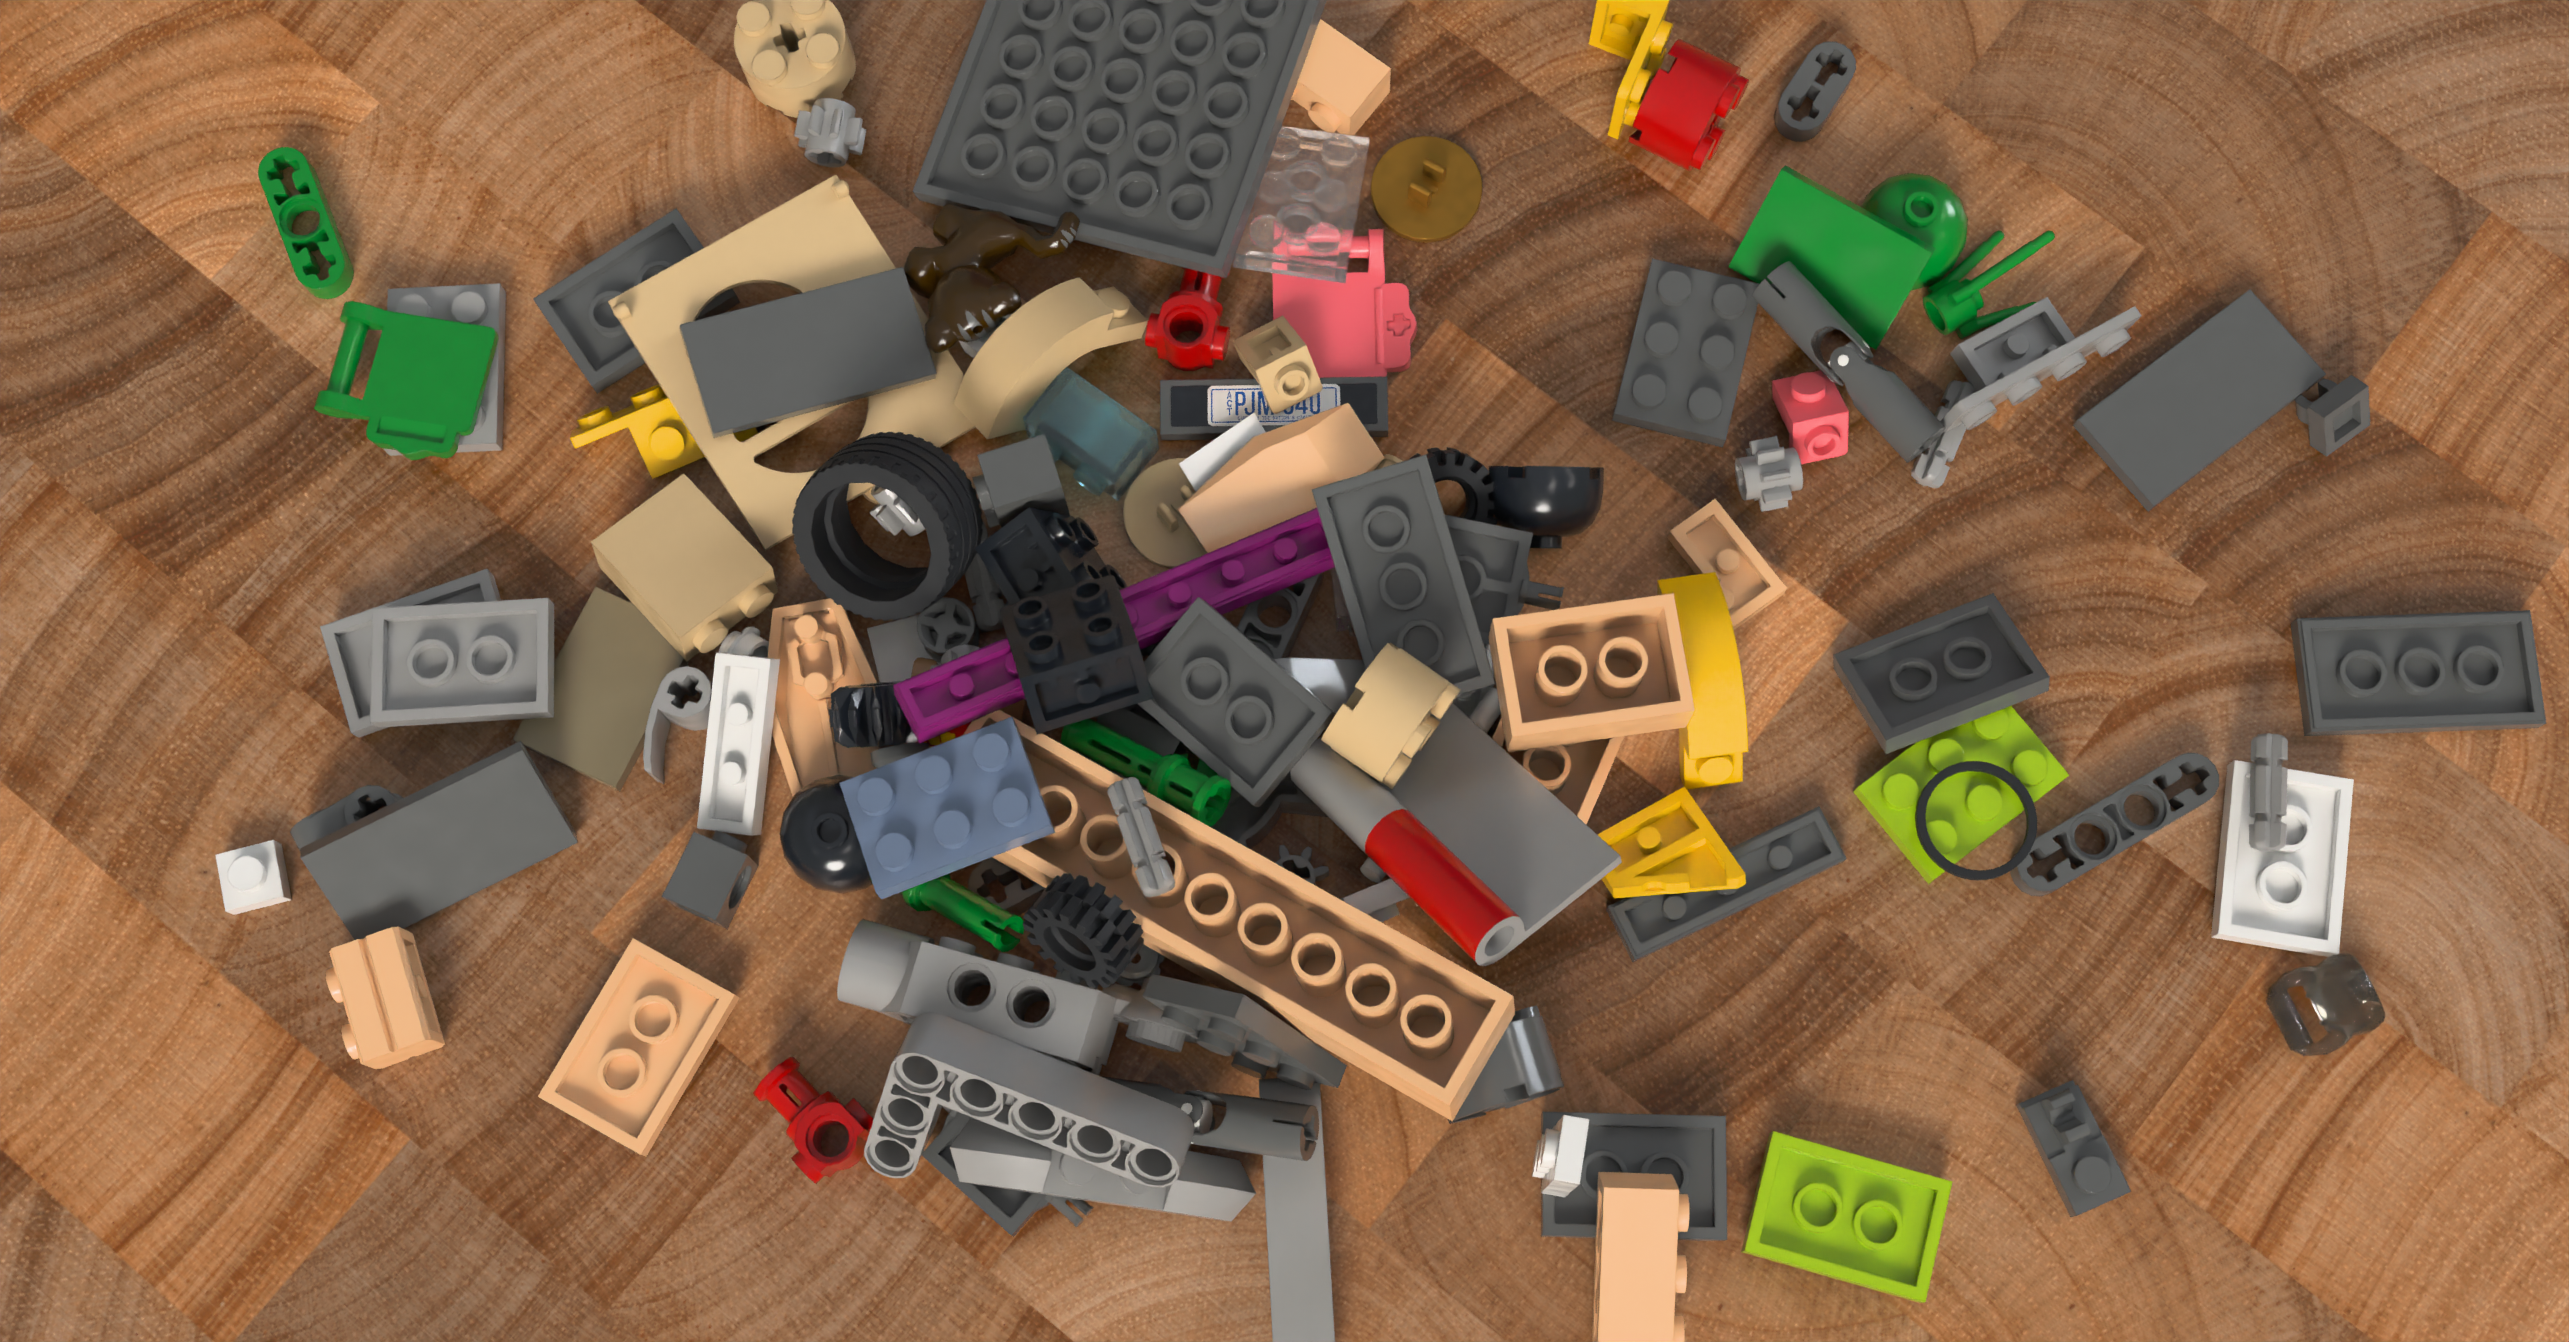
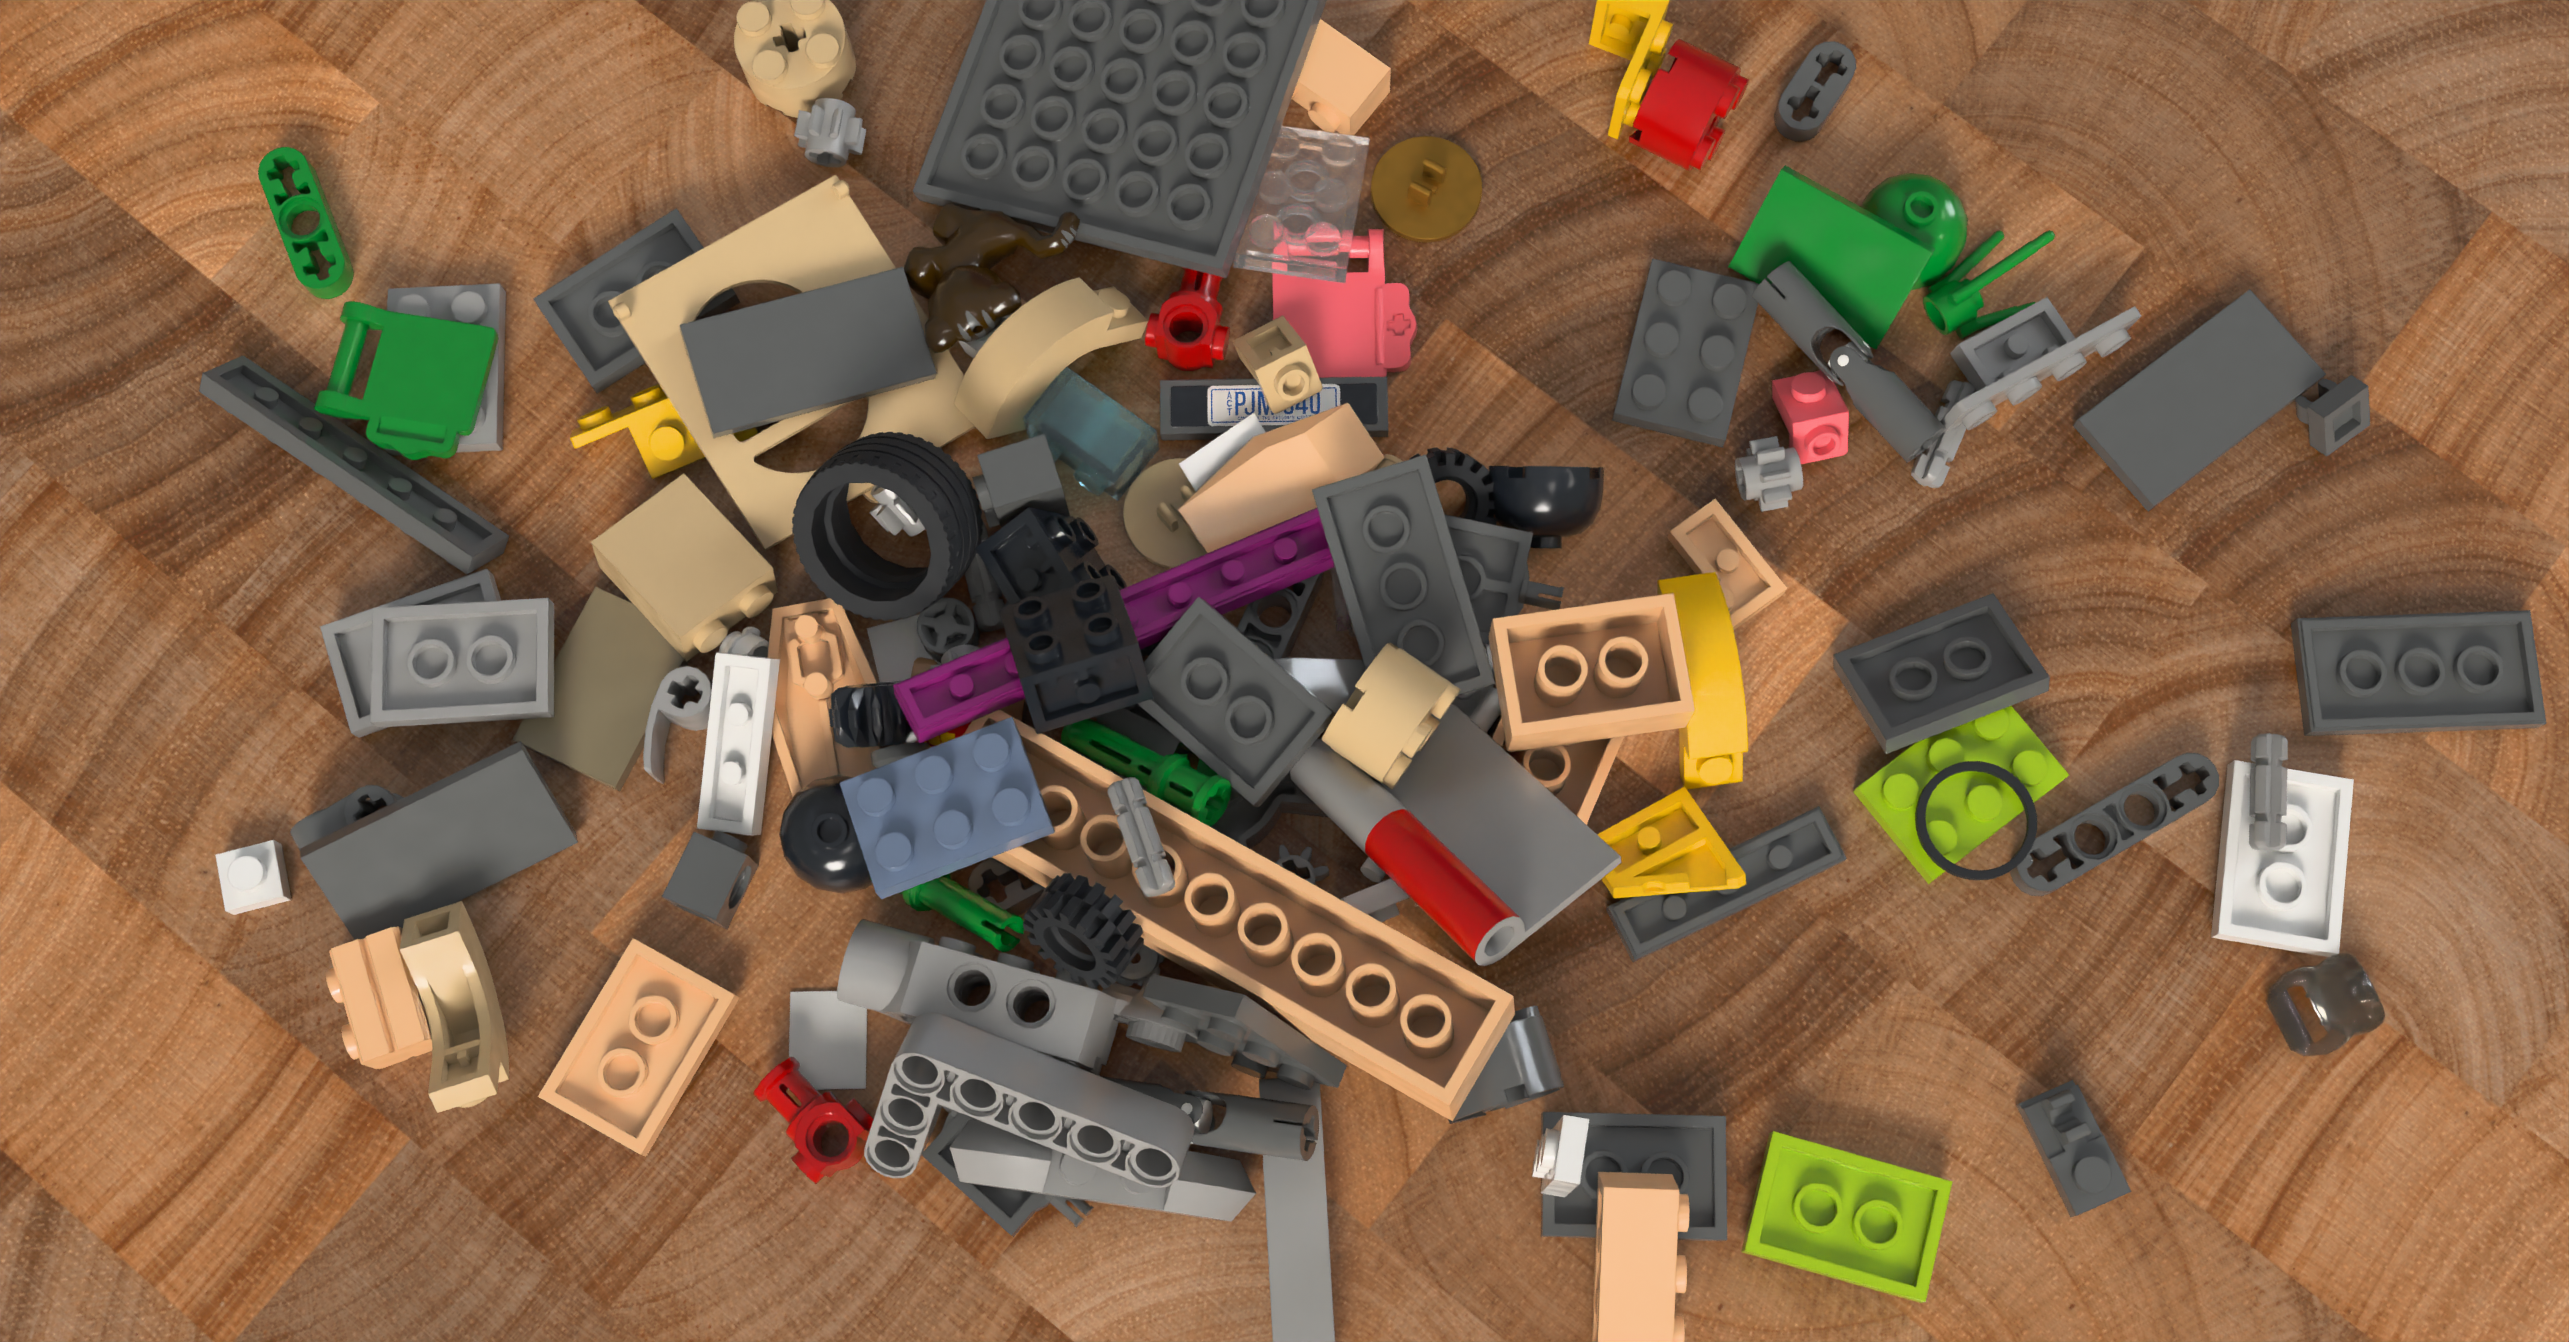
(354, 464): none -> dark grey plate
(459, 1006): none -> tan arch
(828, 1040): none -> white sticker

